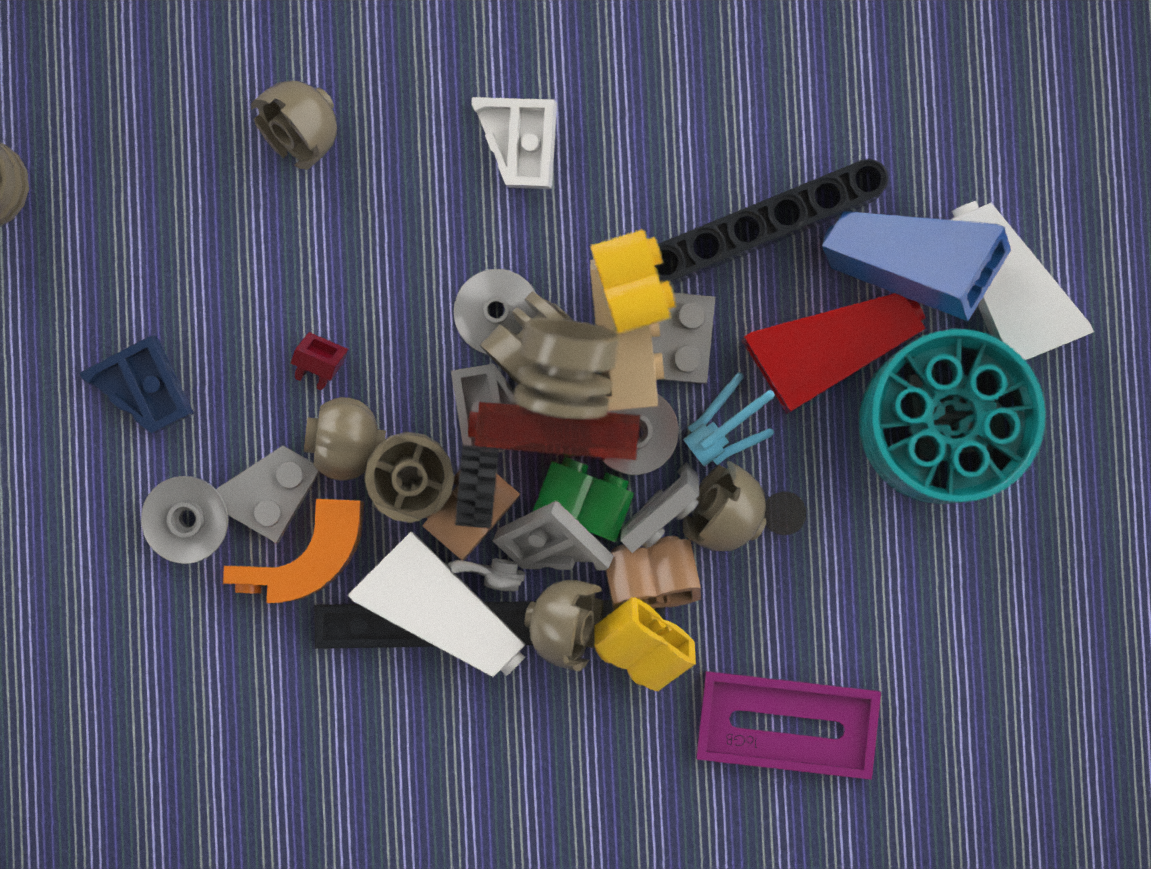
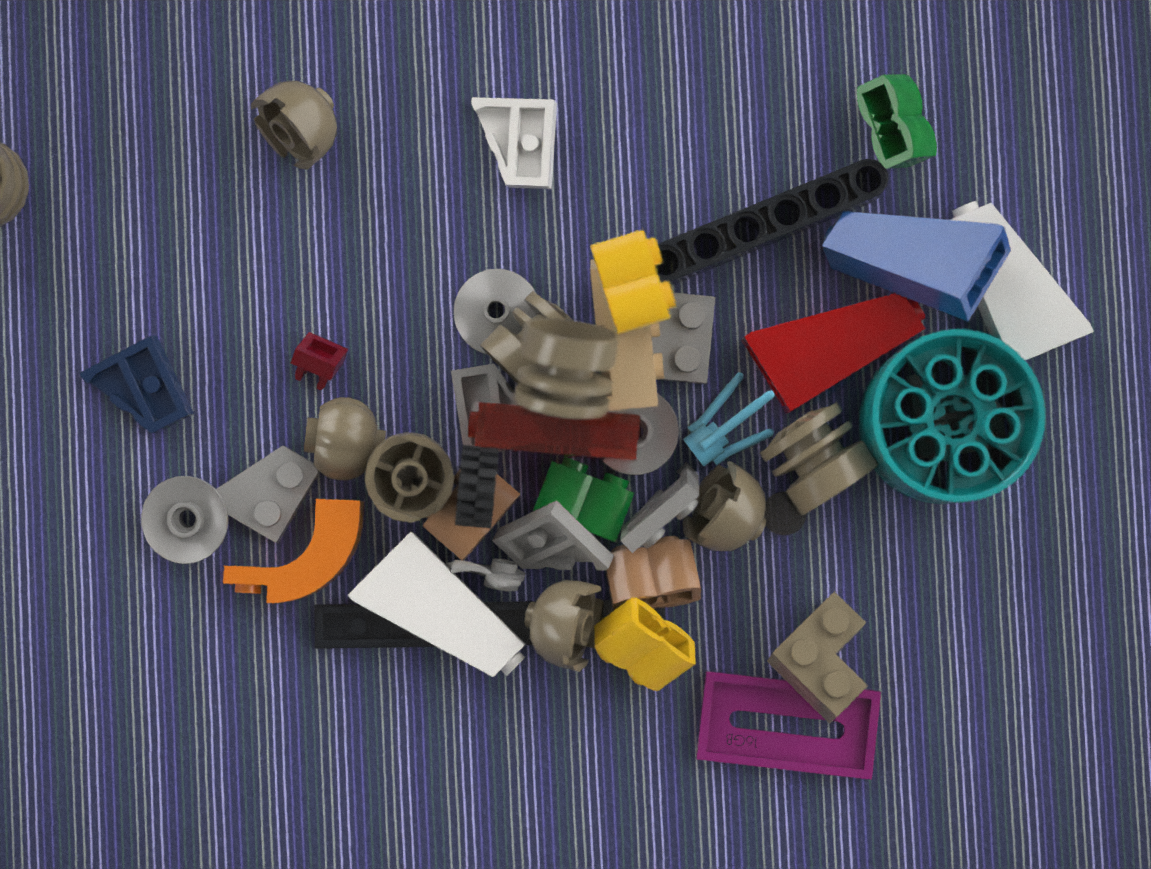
(811, 662): none -> dark tan brick
(818, 458): none -> dark tan wheel
(894, 112): none -> green brick

